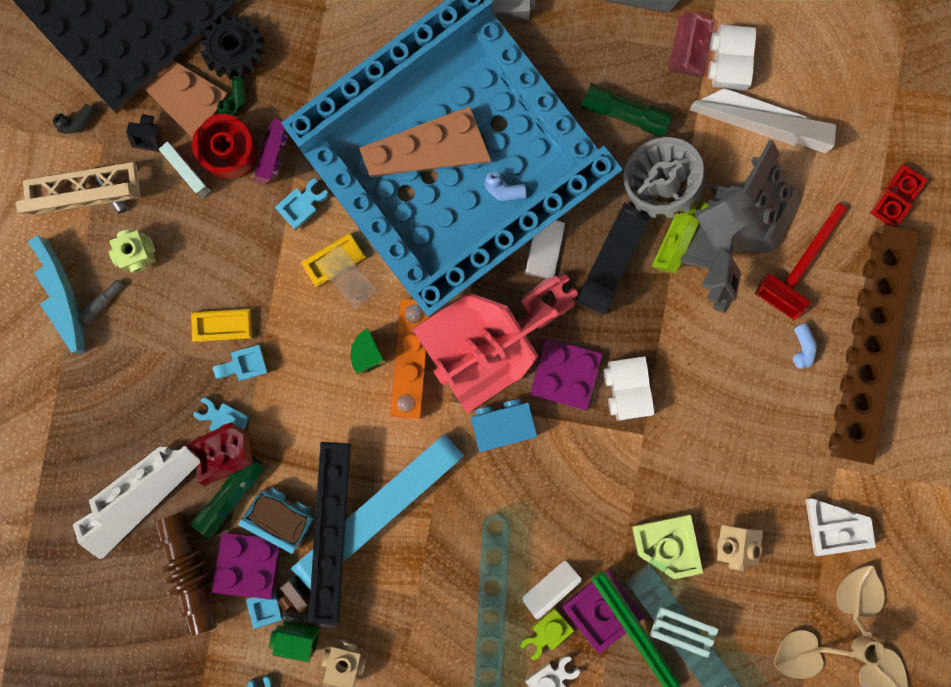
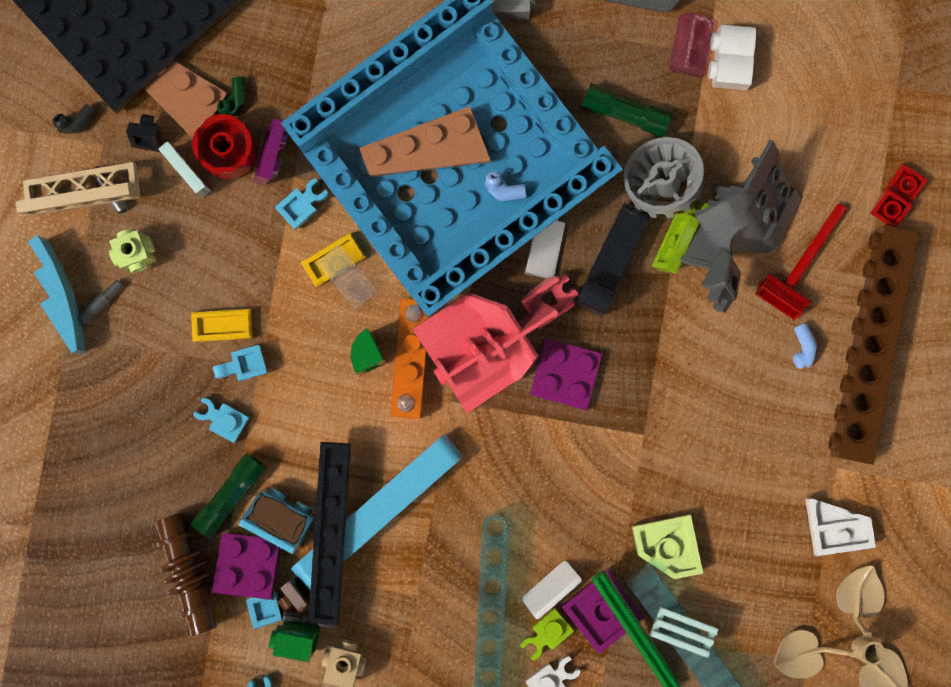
(131, 498): white wedge -> none
(221, 453): dark red bracket -> none
(228, 34): black gear -> none
(503, 426): dark azure brick -> none
(629, 388): white brick -> none
(739, 546): tan brick -> none
(767, 120): white wedge -> none

